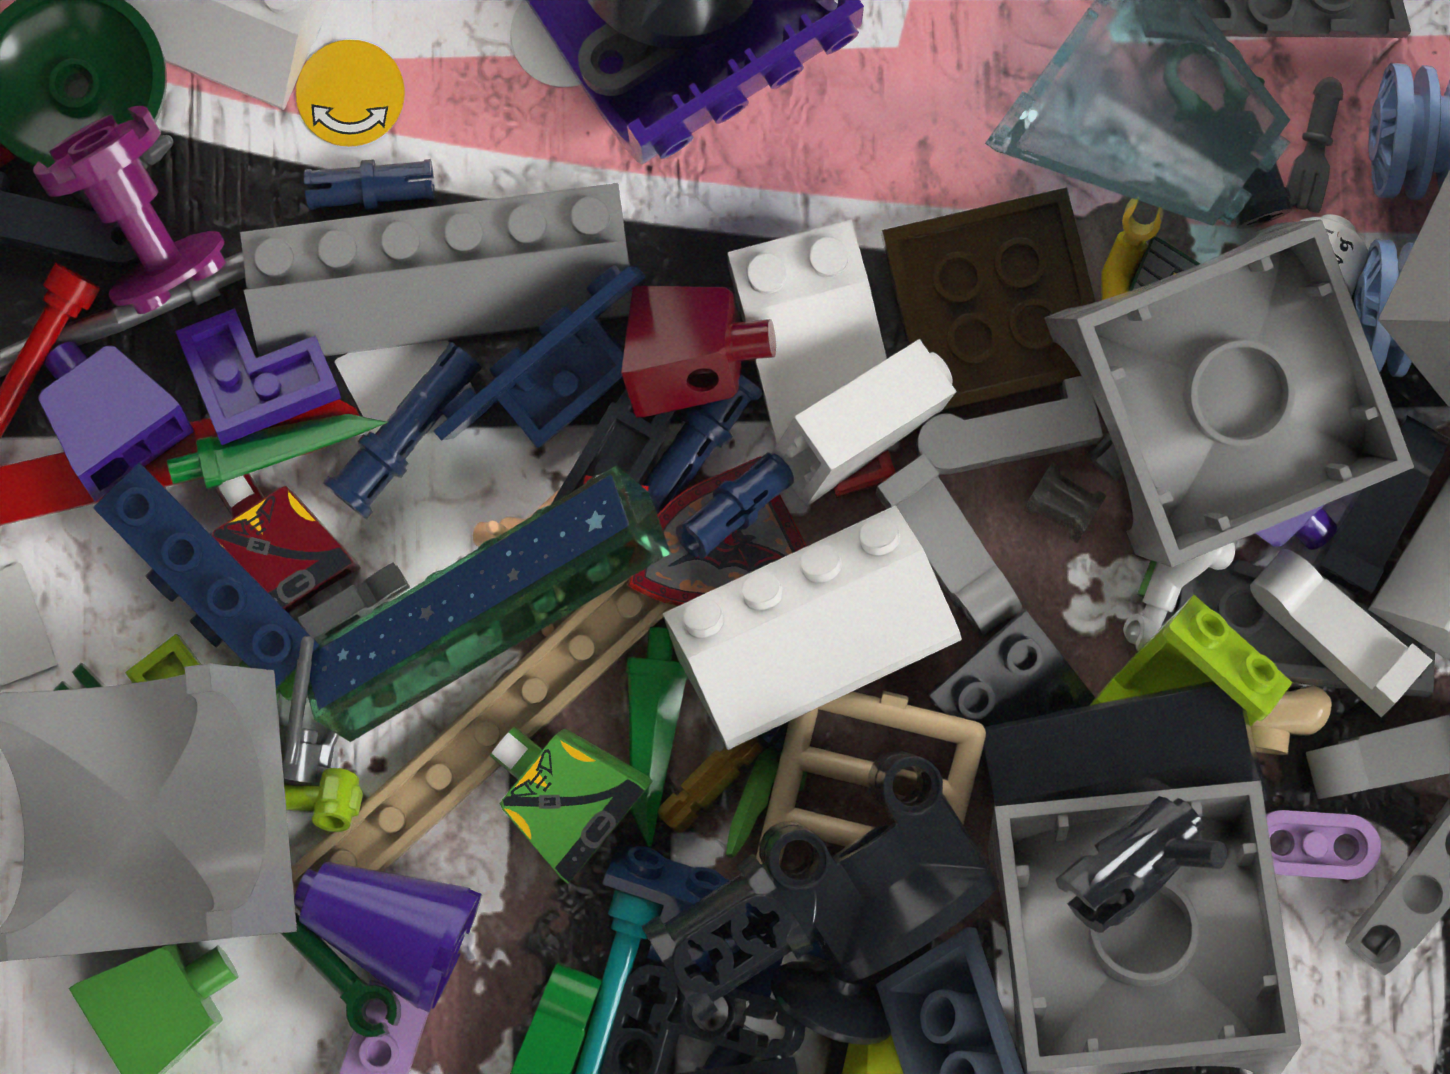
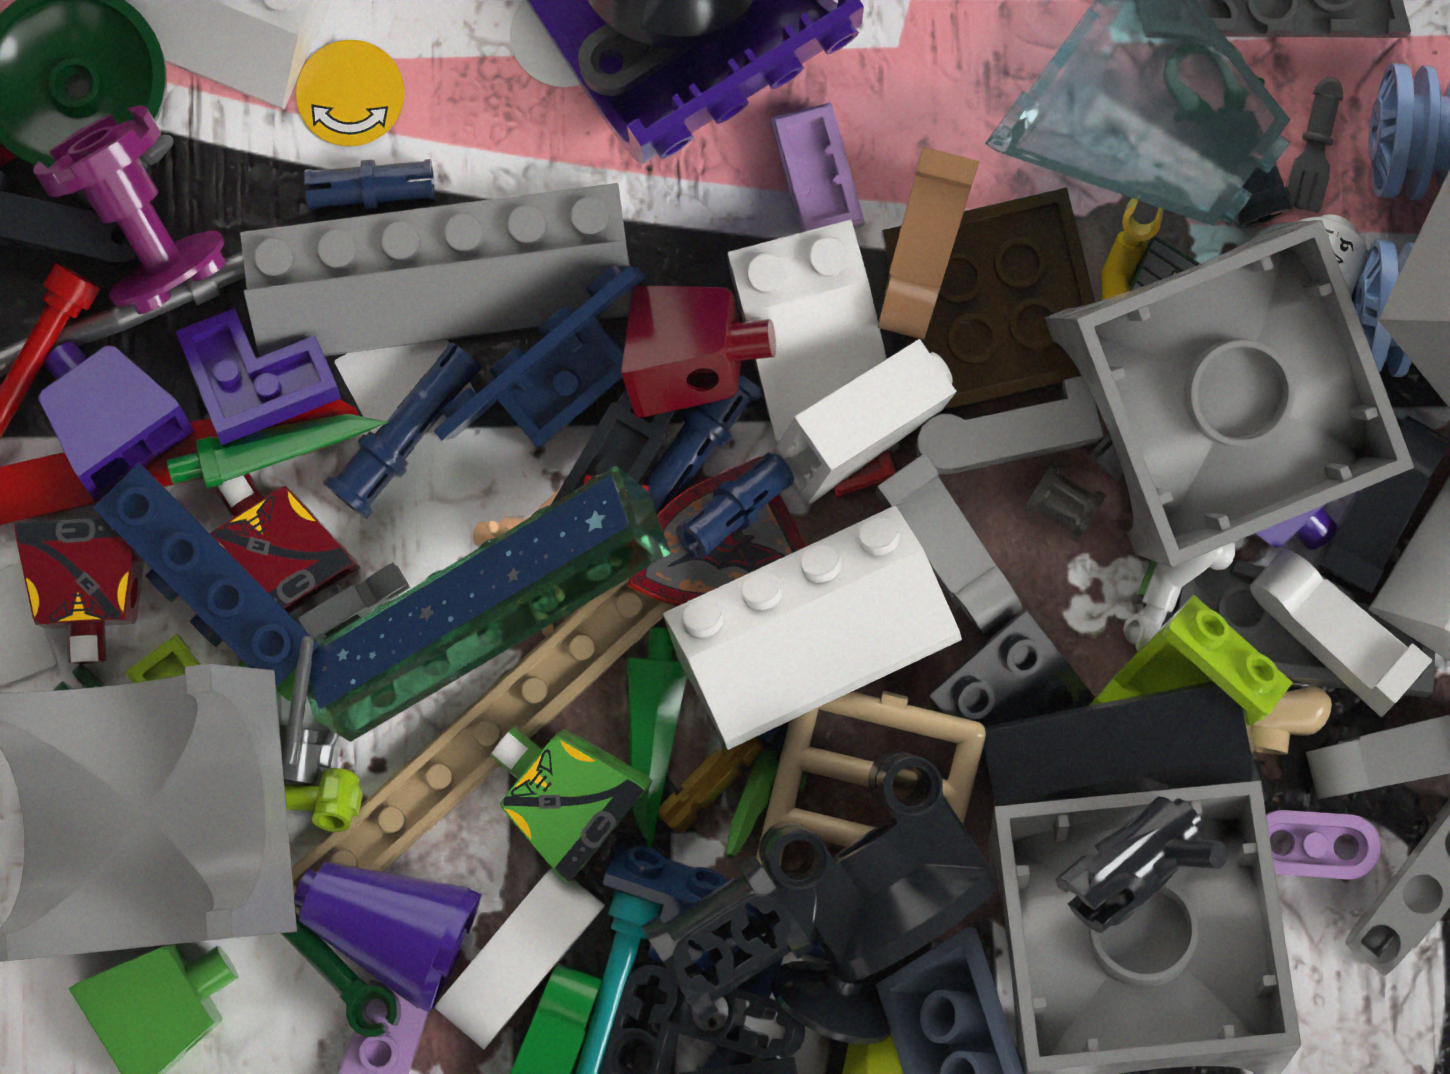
(80, 580): none -> dark red torso
(518, 957): none -> white beam
(816, 168): none -> lavender plate
(926, 240): none -> medium nougat leg

